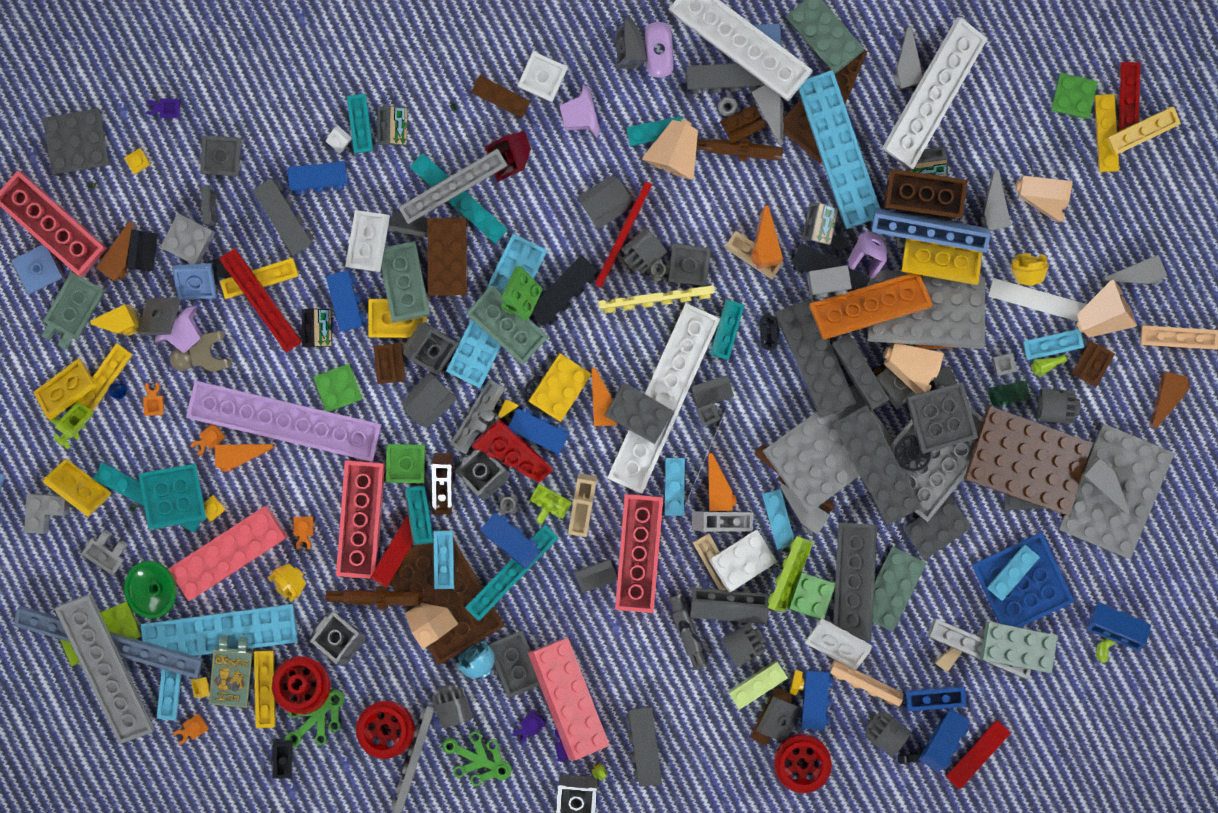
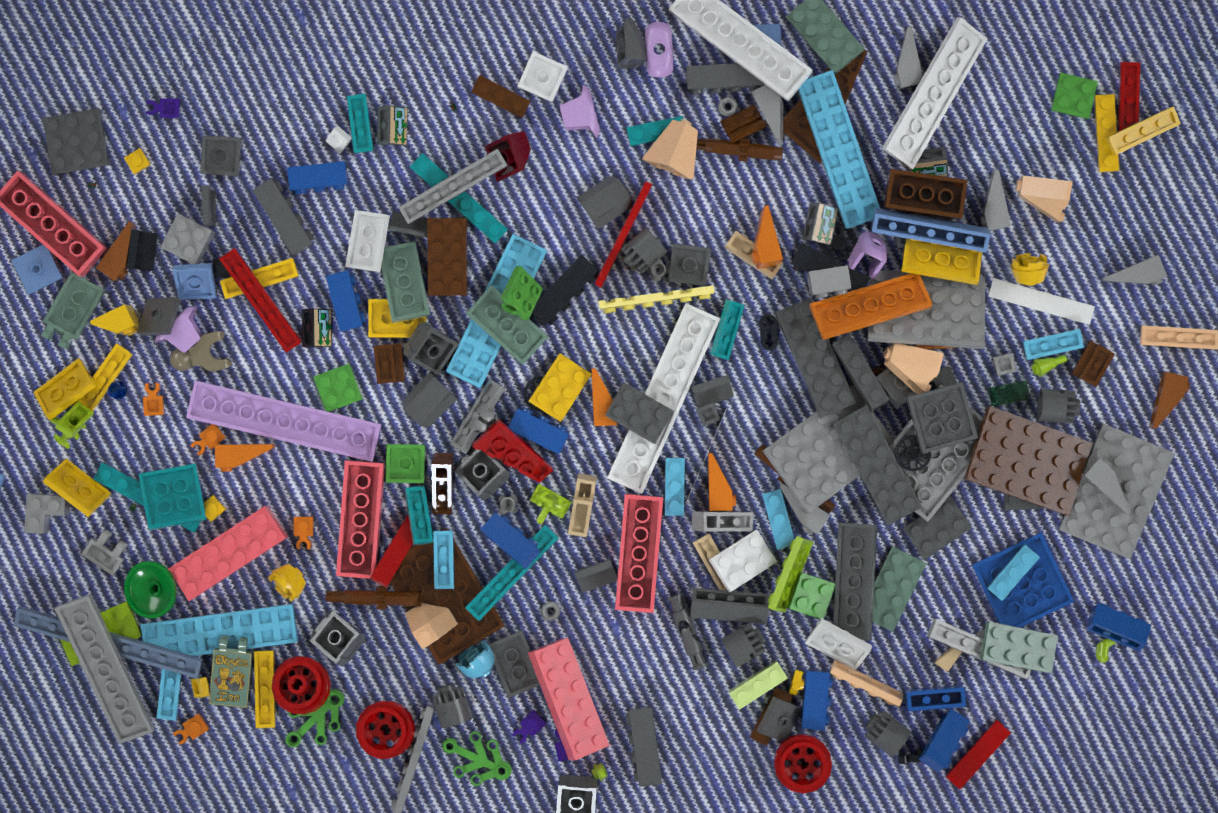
(281, 758): black slope -> none
(507, 407): yellow slope -> none
(546, 615): none -> light grey plate
(1106, 312): light nougat slope -> none

